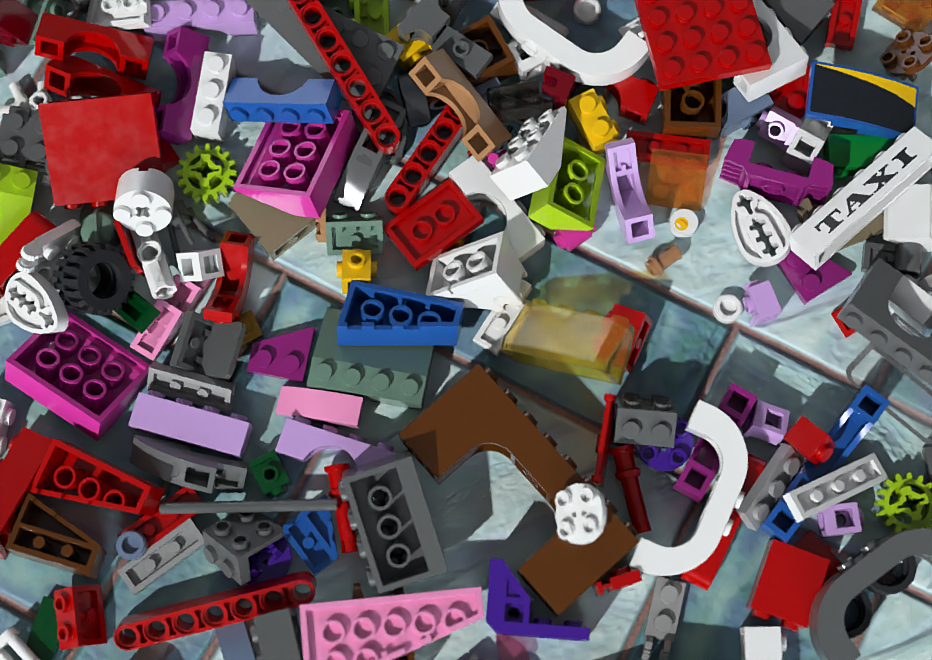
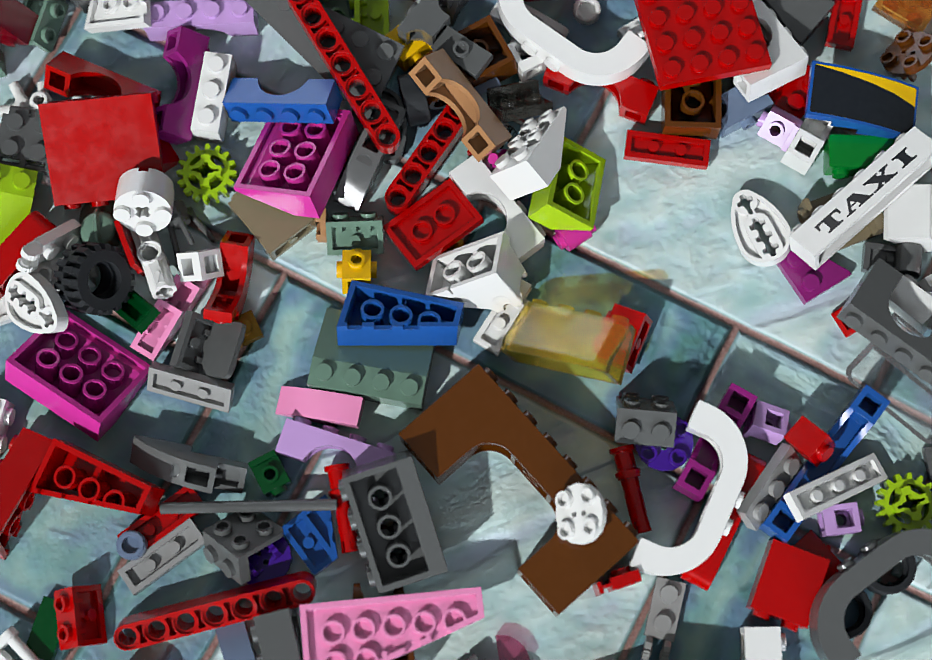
(53, 541): reddish brown wedge -> none
(63, 36): red arch -> none
(191, 425): lavender brick -> none
(283, 355): magenta wing -> none
(508, 594): dark purple bracket -> none
(558, 86): dark red hinge -> none
(592, 121): yellow brick -> none
(604, 440): red door -> none
(626, 191): lavender arch -> none
(658, 263): medium nougat pin -> none
(676, 179): clear orange plate -> none
(683, 223): white tile -> none
(727, 308): white tile -> none
(760, 302): lavender brick -> none
(773, 184): magenta plate -> none

